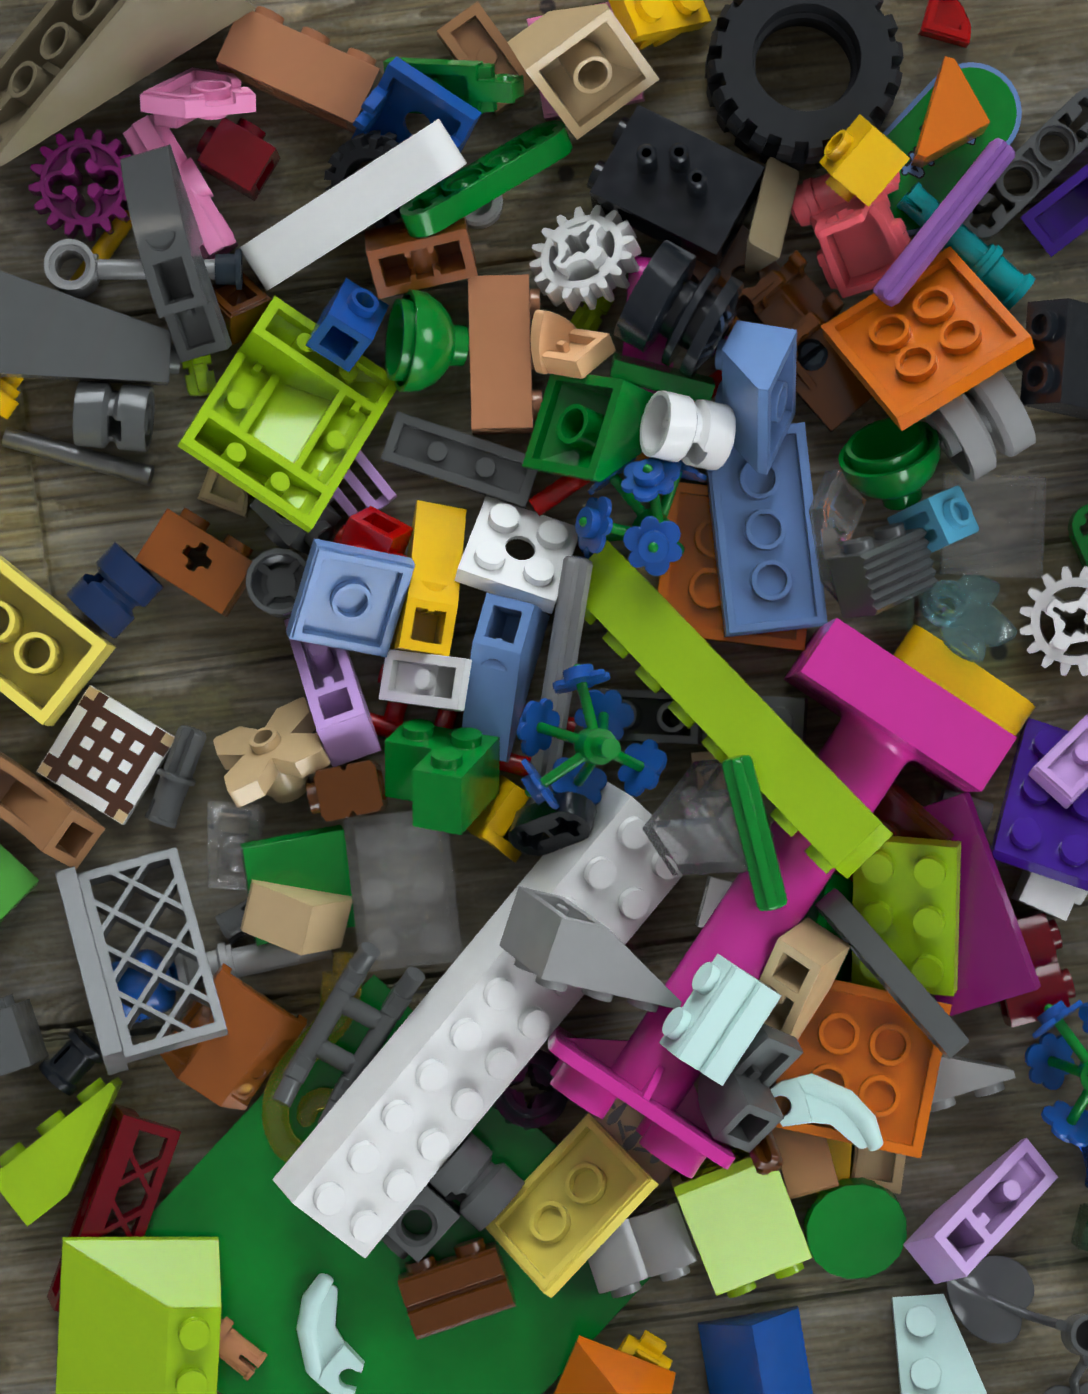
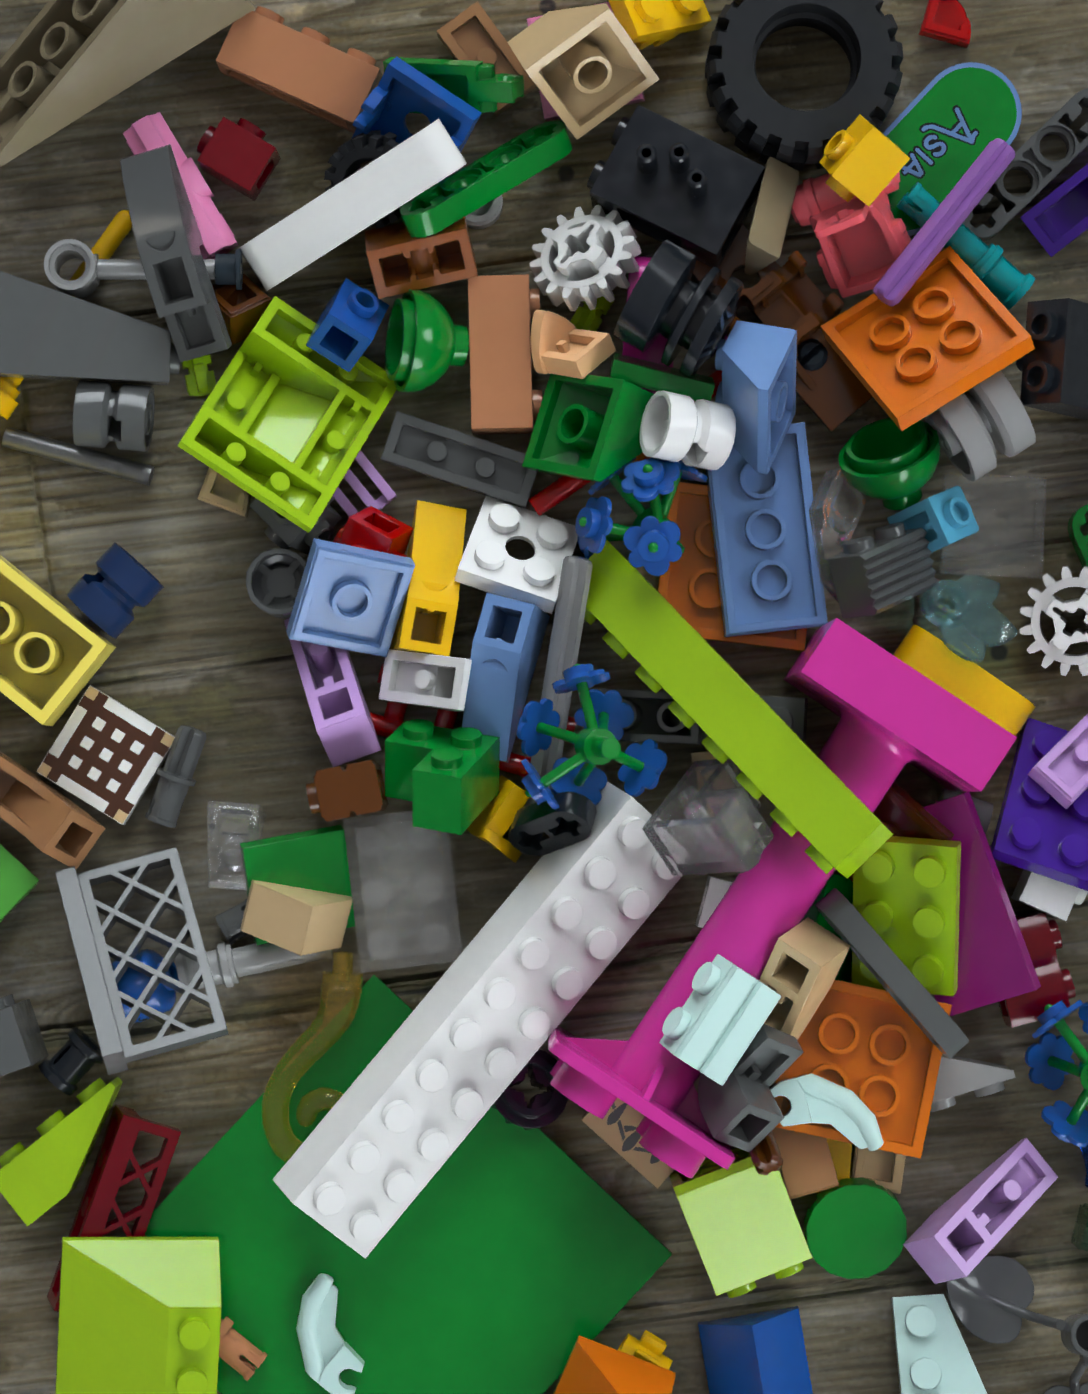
(66, 206): magenta gear -> none
(168, 553): dark orange brick -> none
(197, 95): bright pink plate -> none
(236, 1064): dark orange slope -> none
(273, 758): tan plant -> none
(342, 1002): dark grey piece -> none
(442, 1214): dark grey brick -> none
(455, 1288): reddish brown brick -> none
(476, 1182): dark grey wheel -> none
(571, 1205): light yellow tile -> none
(574, 949): light grey slope -> none
(644, 1246): light grey brick -> none
(754, 832): green axle -> none
(951, 116): orange slope -> none

